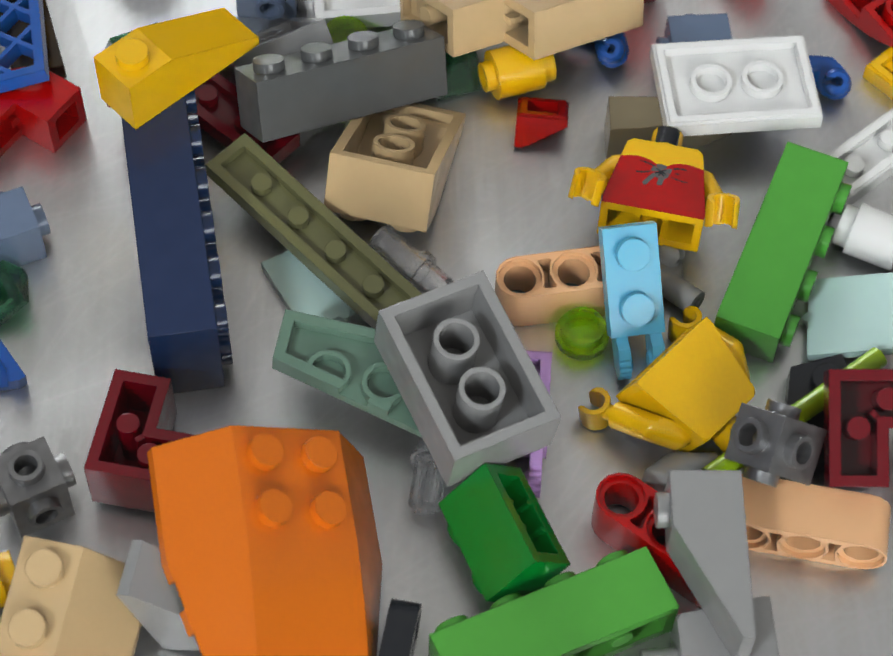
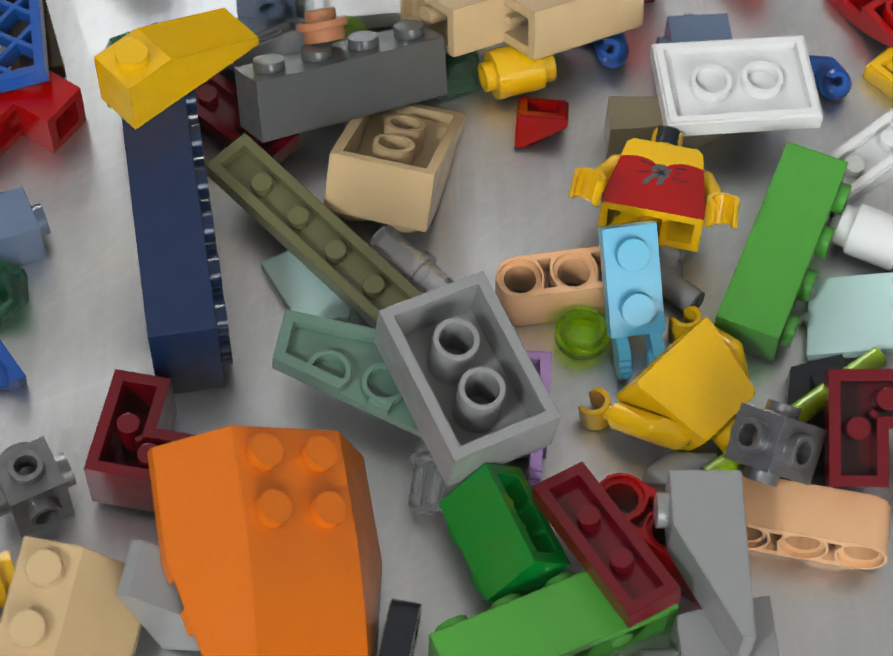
(322, 26): none -> nougat plate
(606, 544): none -> dark red plate

